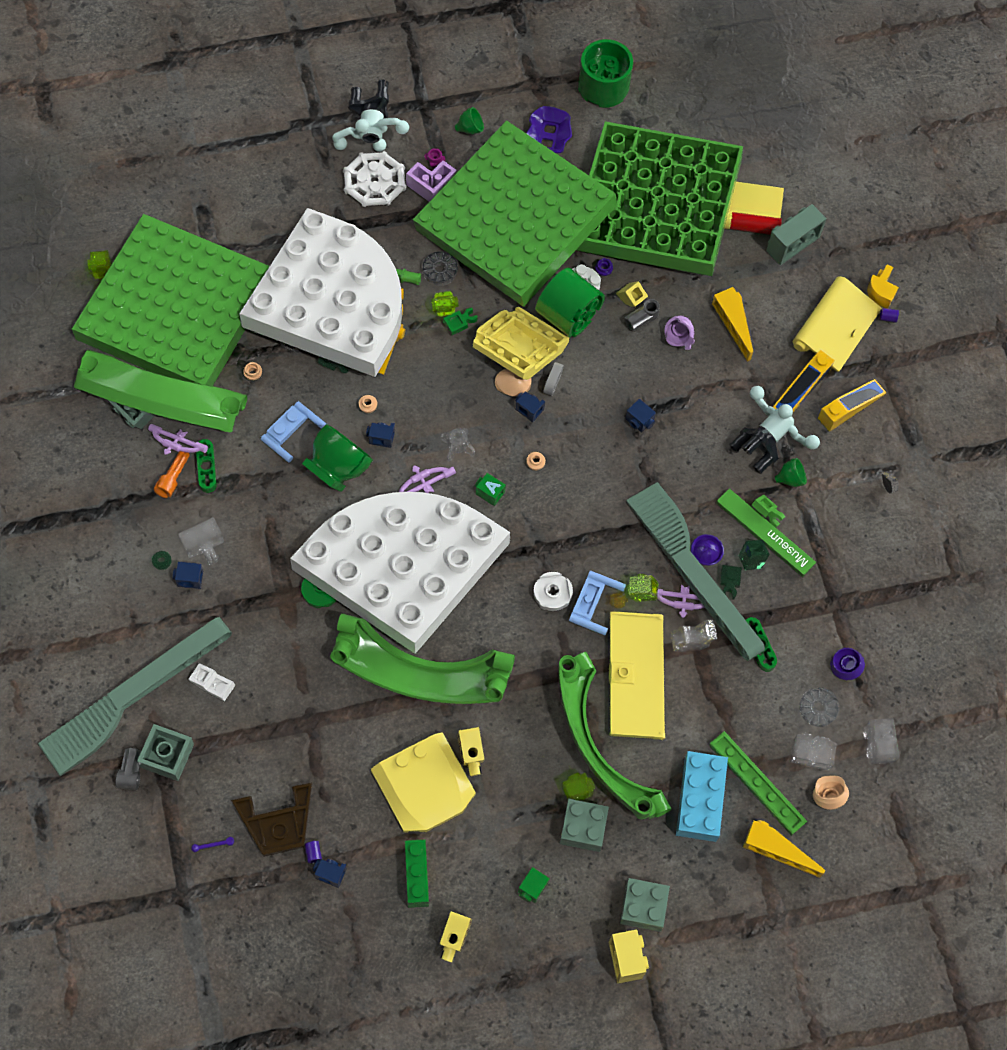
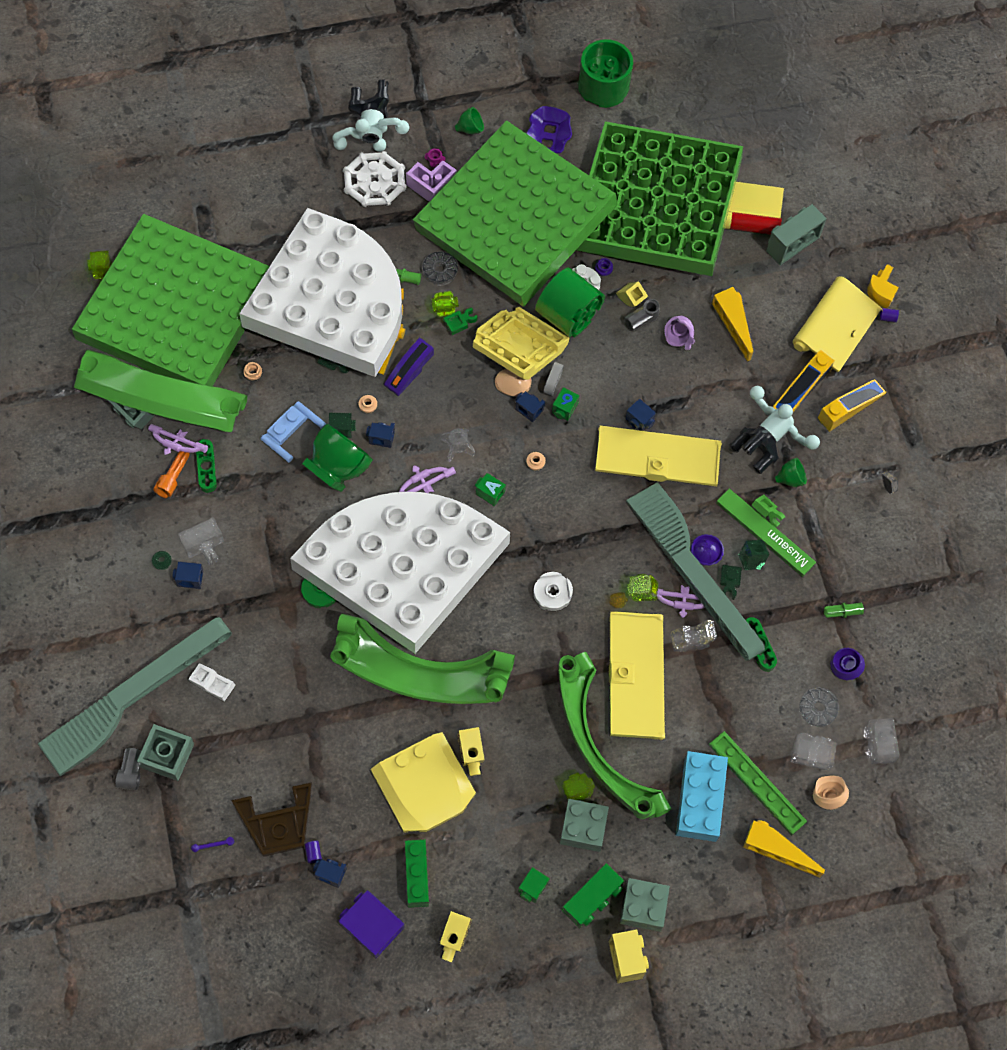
(343, 423): none -> clear green brick
(371, 923): none -> dark purple brick
(409, 366): none -> dark purple slope
(565, 404): none -> green brick
(589, 599): light blue plate -> none
(593, 896): none -> green brick
(658, 456): none -> light yellow door
(843, 610): none -> bright green axle

